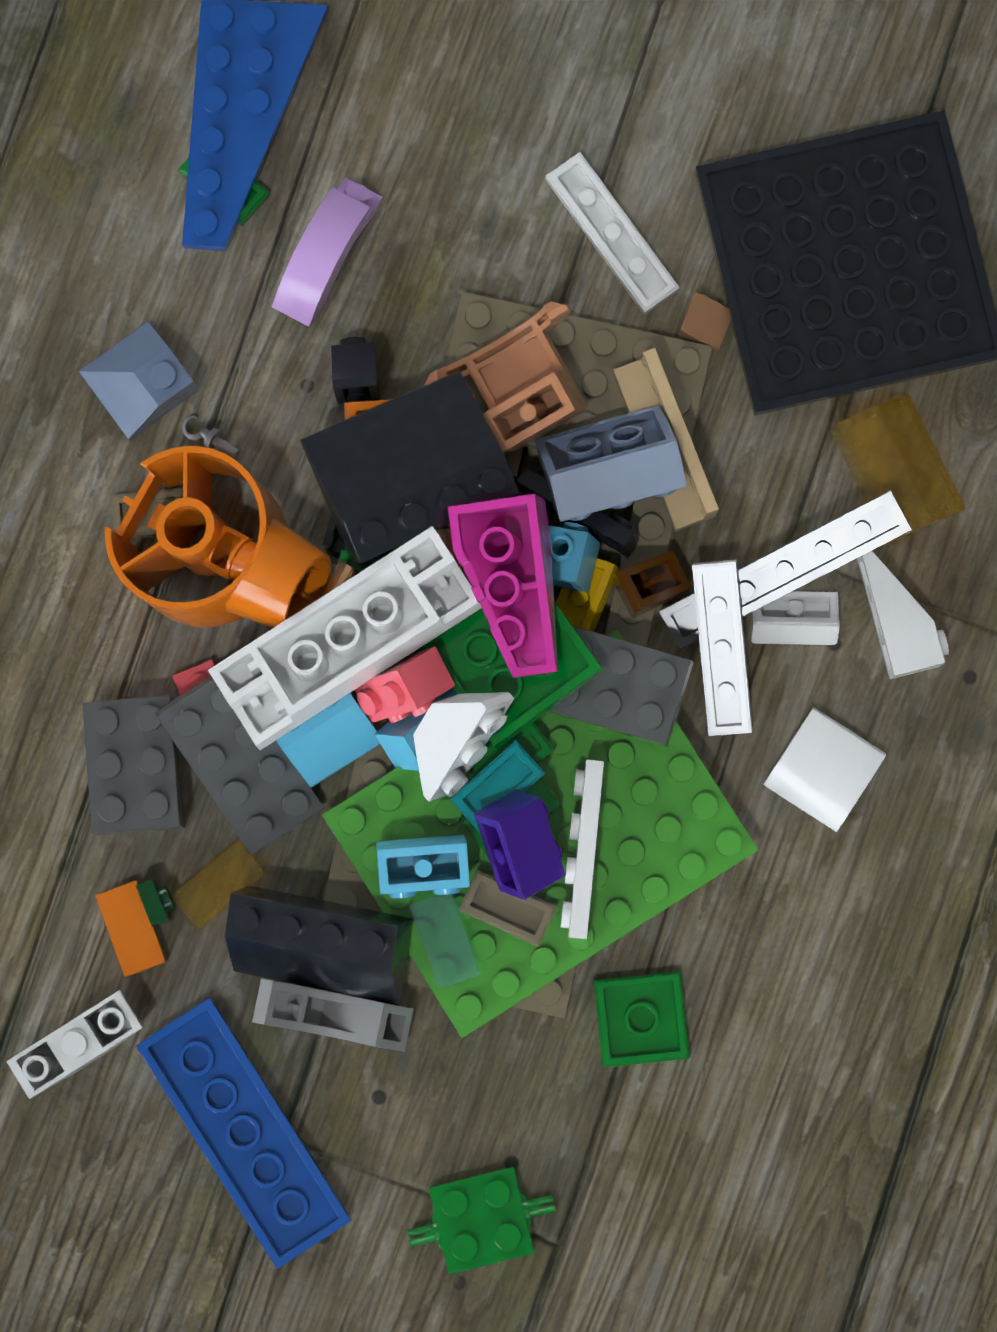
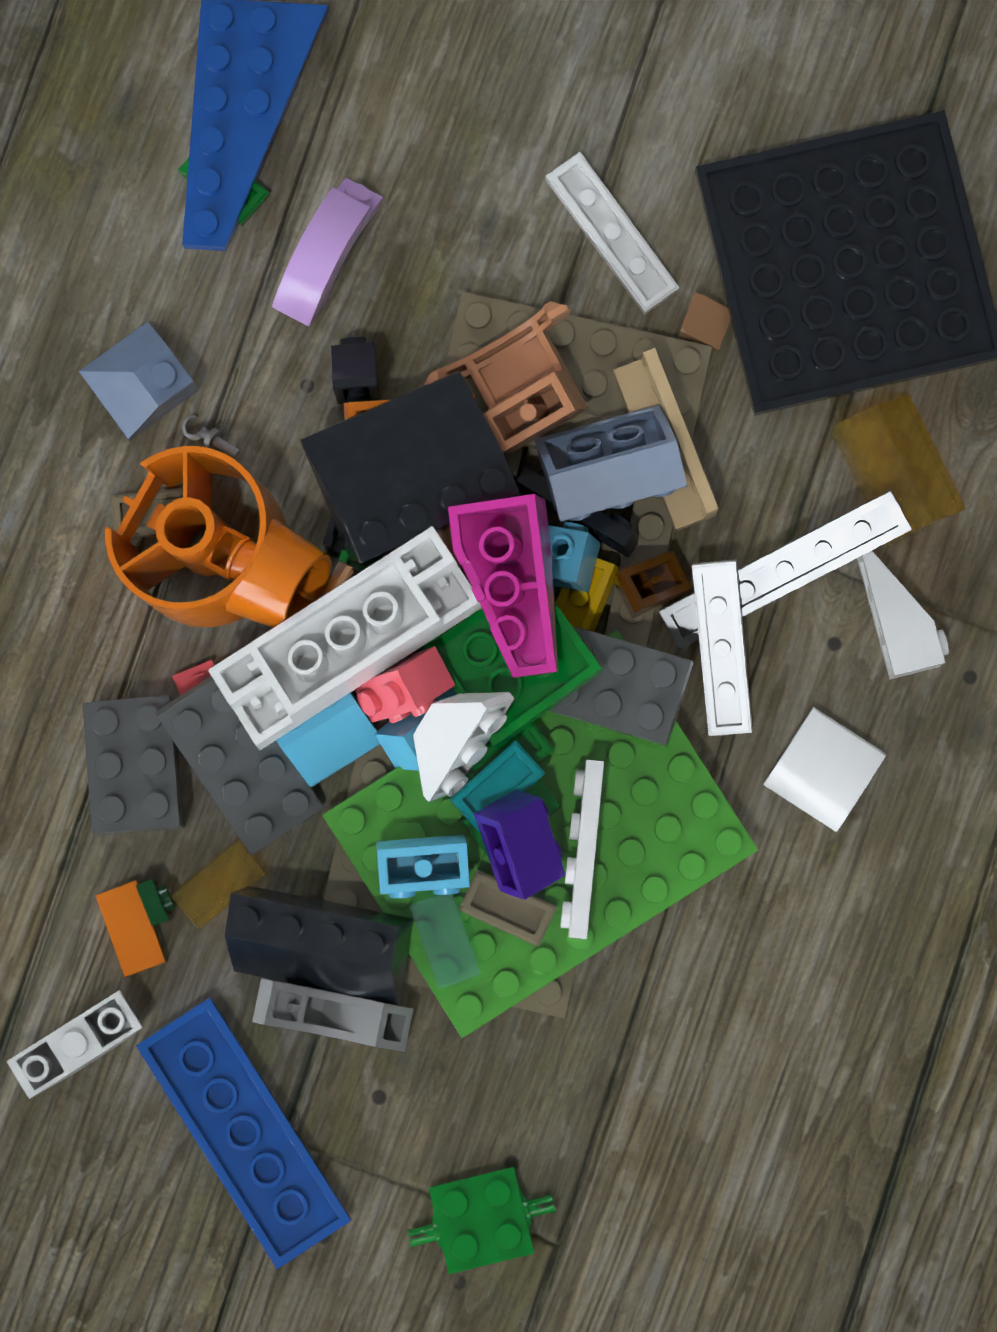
(641, 1019): green tile -> none
(798, 619): white slope -> none

